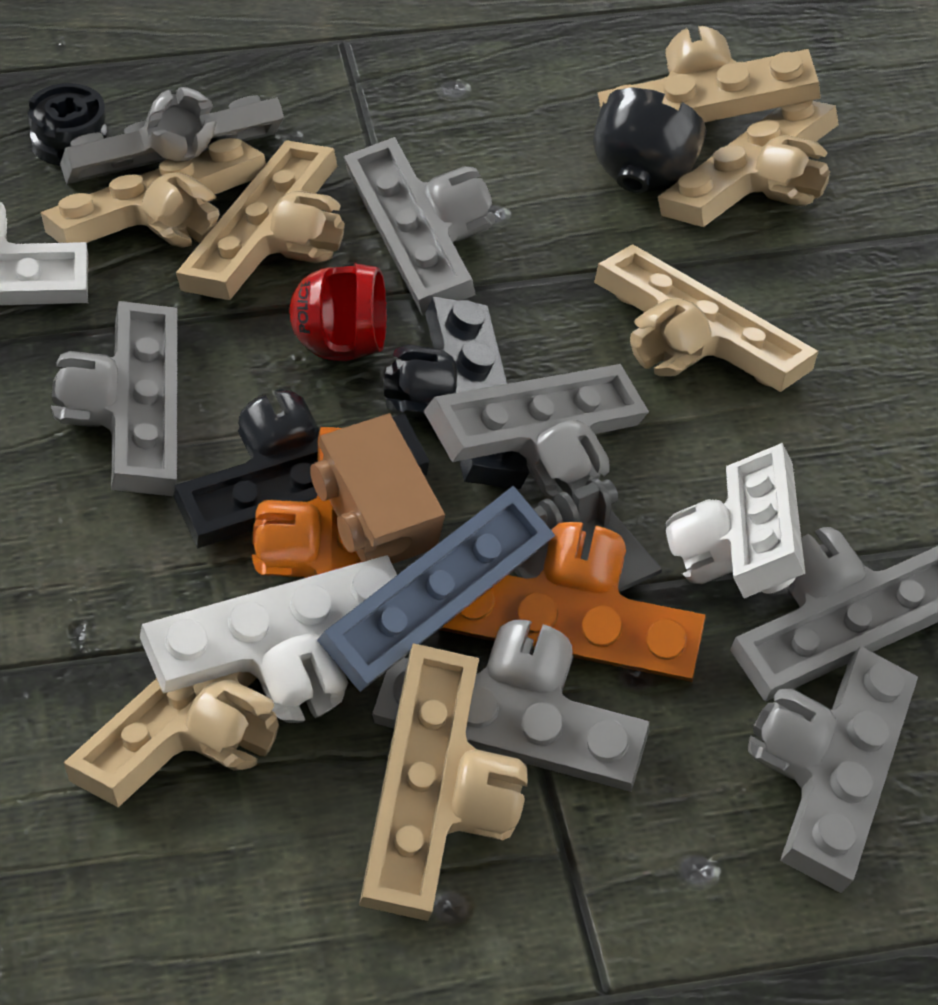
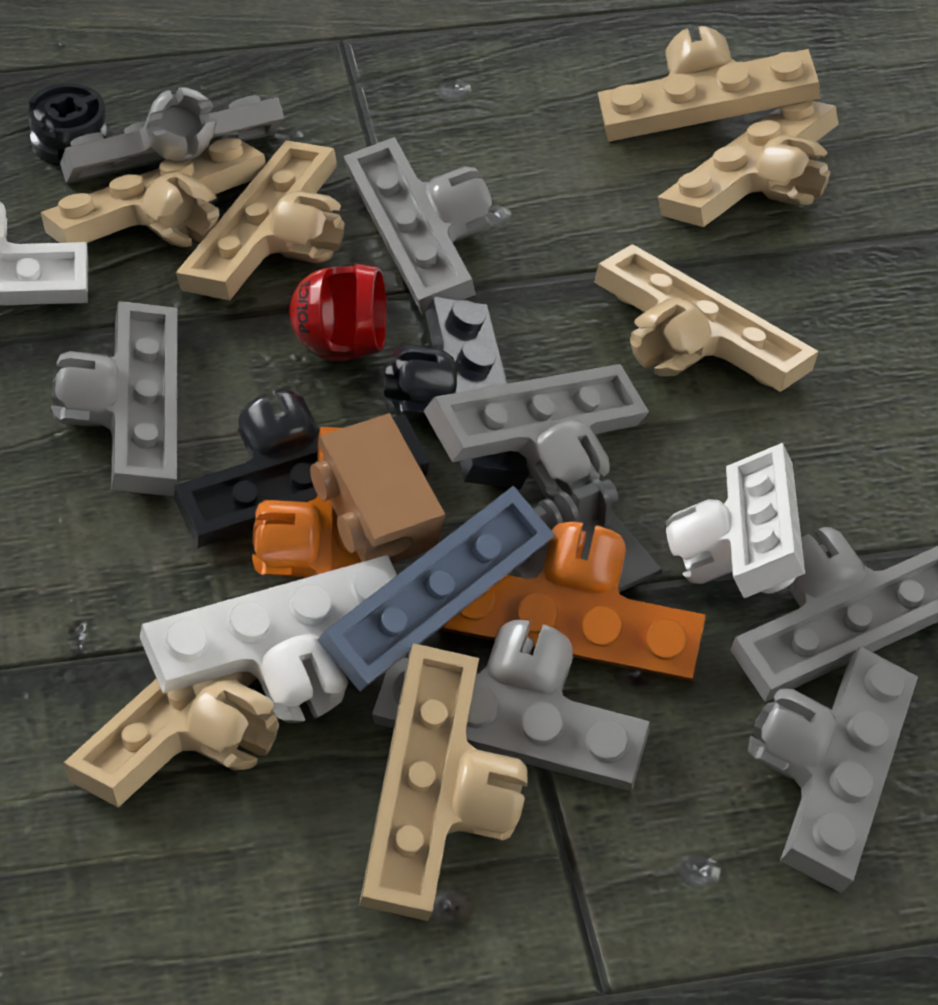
(647, 141): black cylinder -> none

